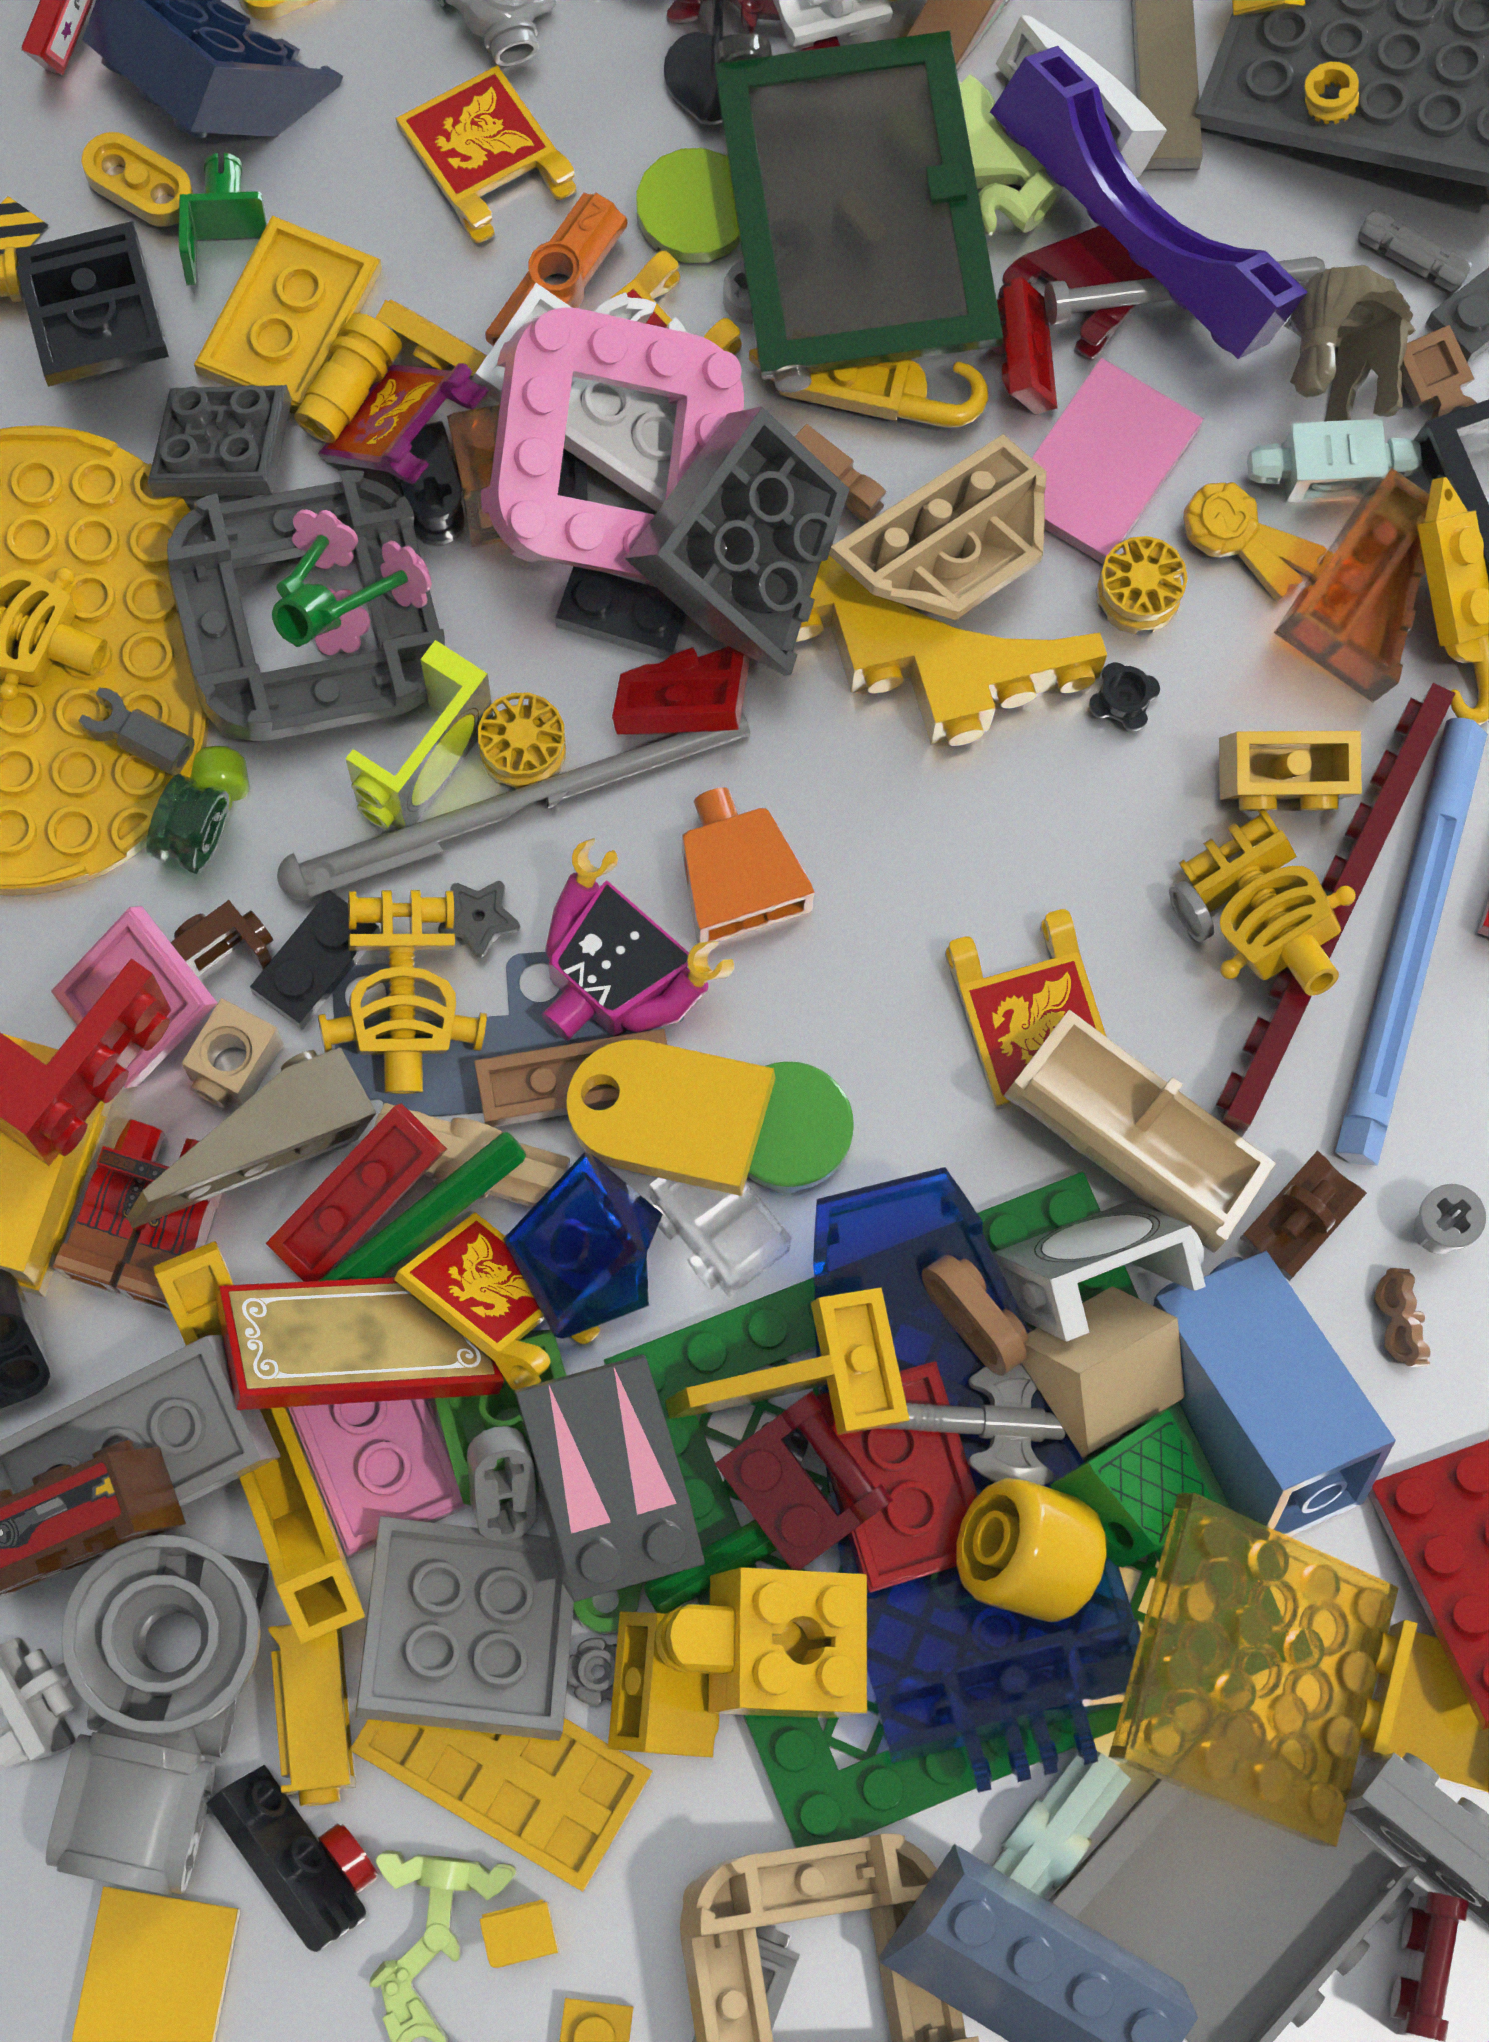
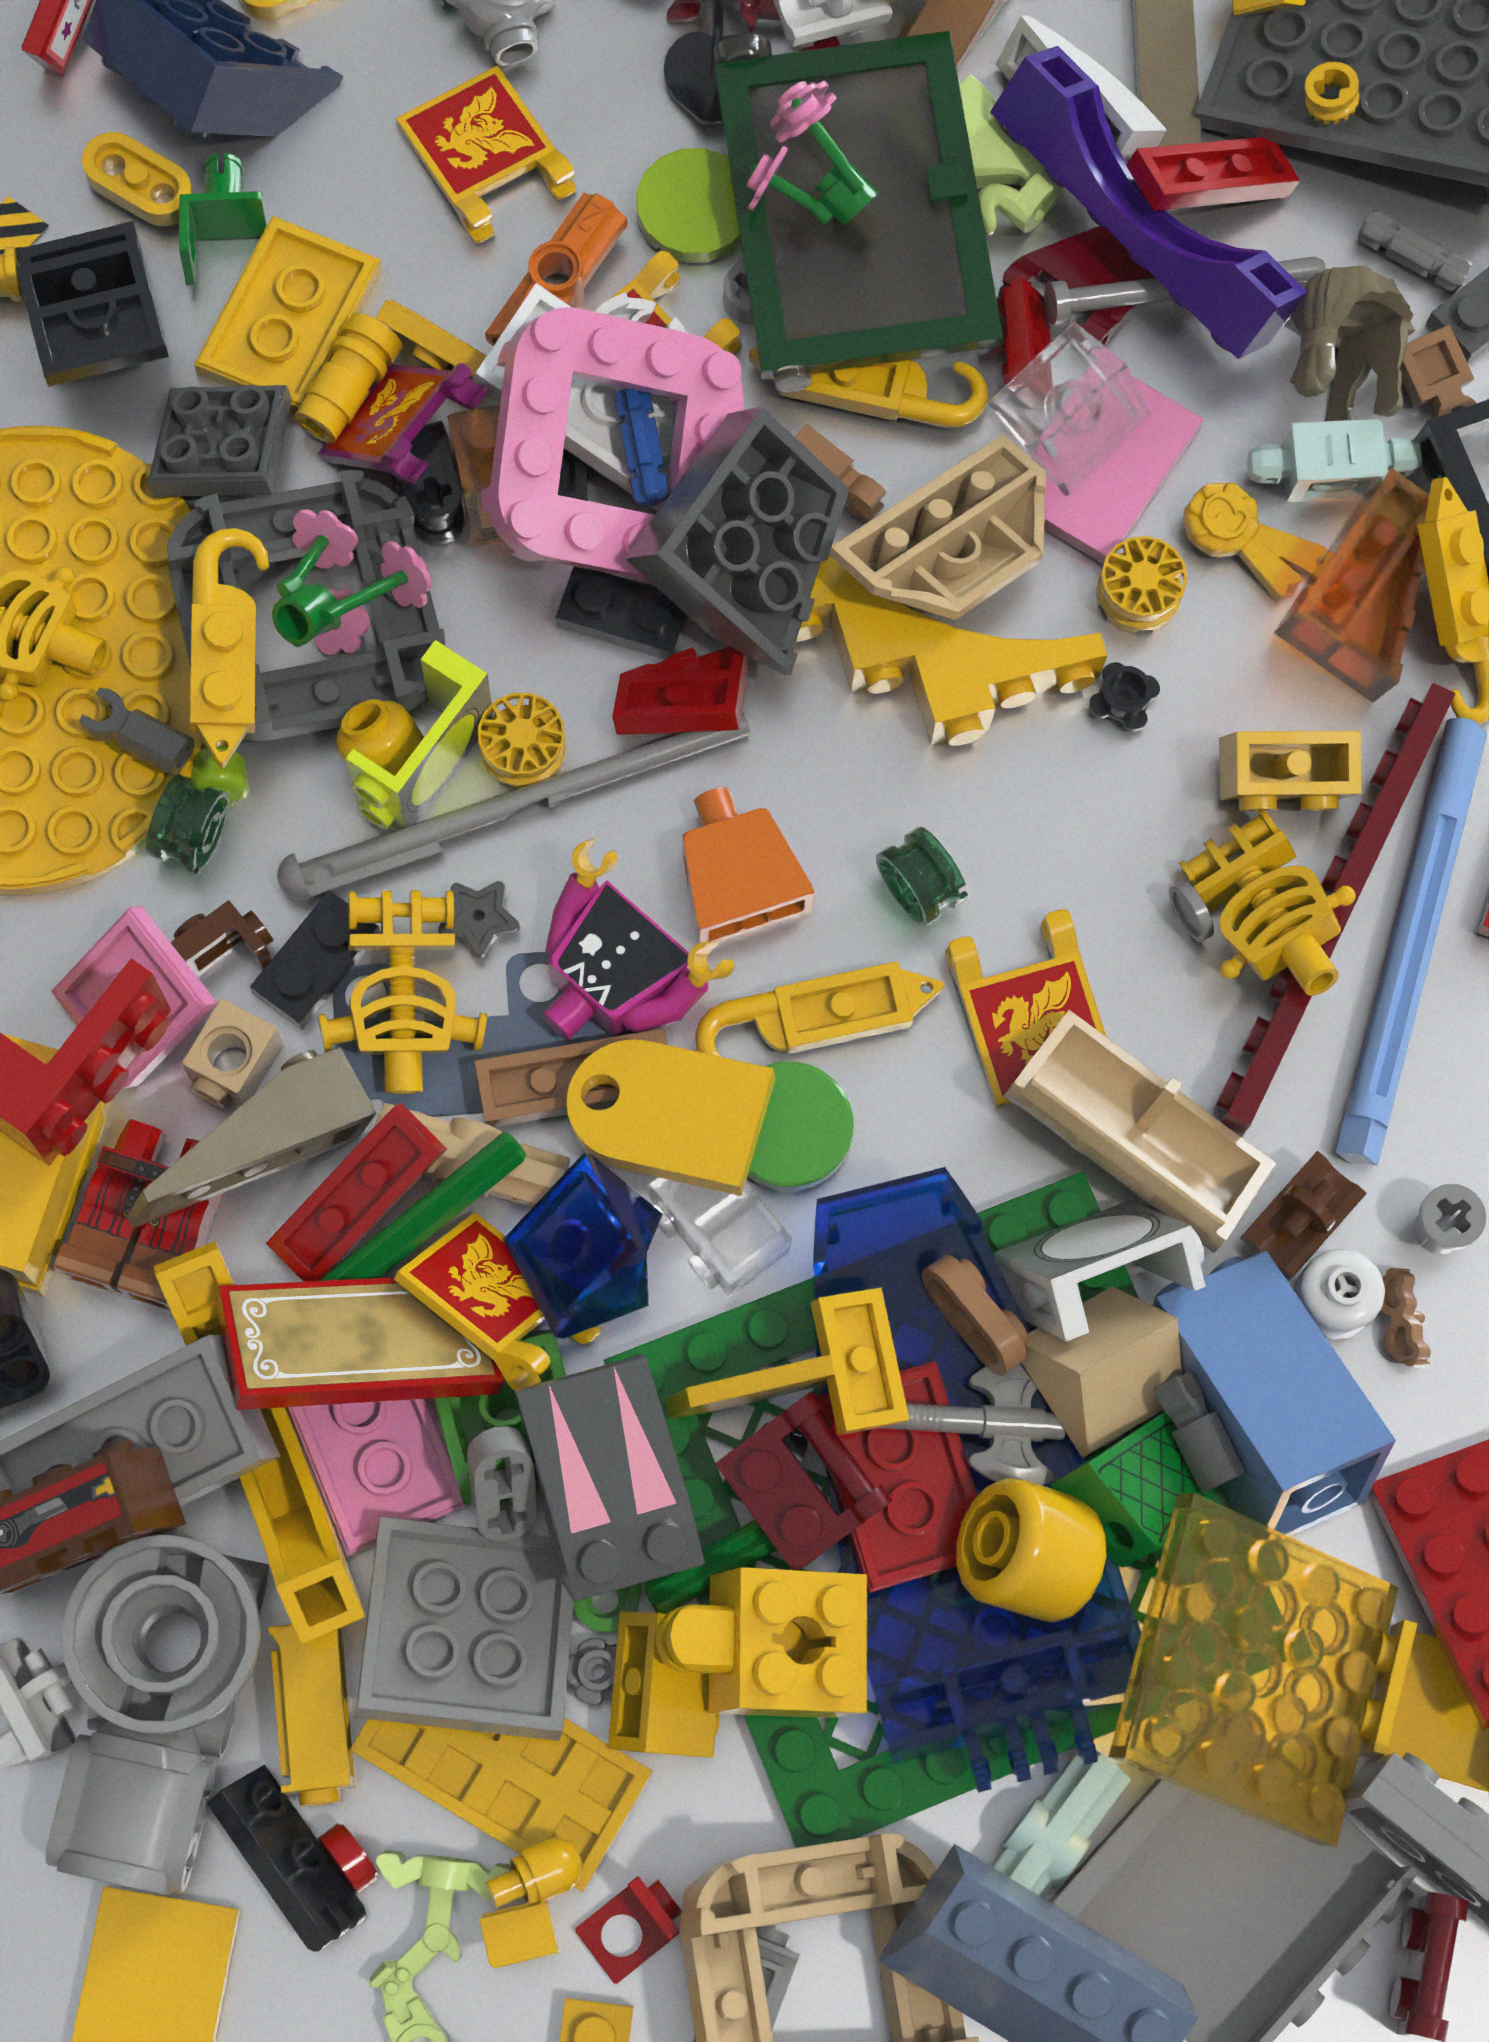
(223, 647): none -> yellow plate
(379, 732): none -> yellow head
(538, 1873): none -> yellow cylinder
(642, 447): none -> blue axle
(652, 1910): none -> red bracket
(825, 1009): none -> yellow plate
(842, 189): none -> plant
(921, 876): none -> clear green wheel
(1072, 406): none -> clear slope
(1198, 1433): none -> dark grey bar
(1212, 173): none -> red plate
(1354, 1276): none -> white head

